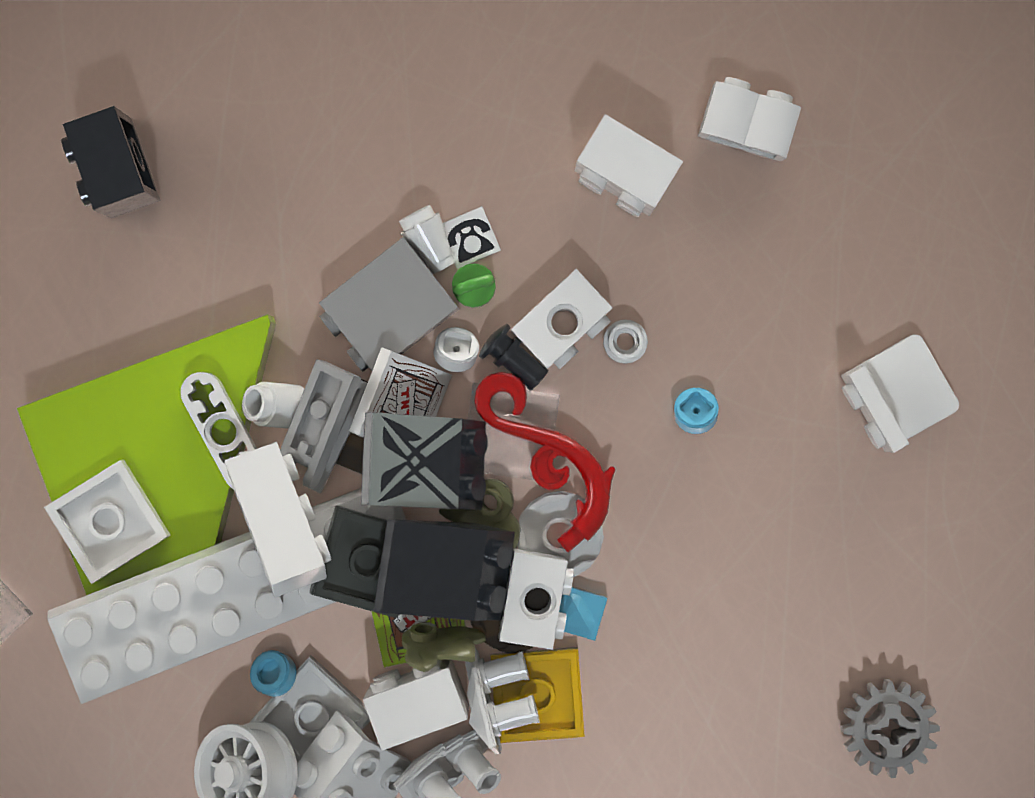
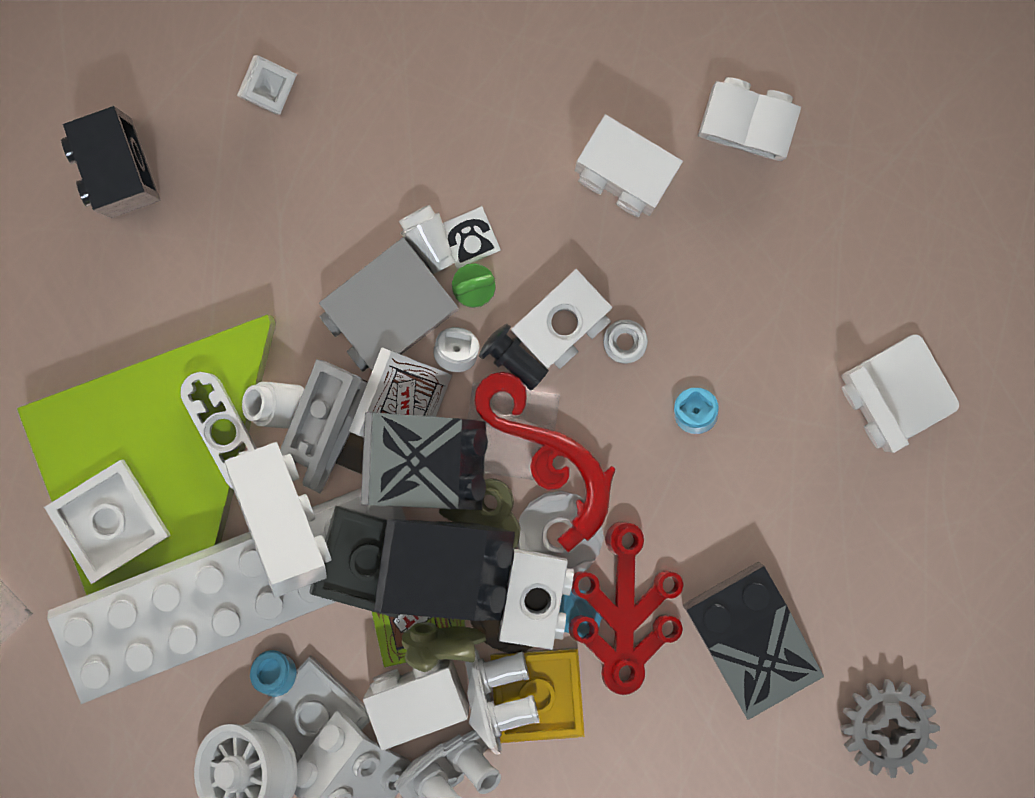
(266, 84): none -> white tile
(624, 615): none -> red plant
(753, 640): none -> black slope

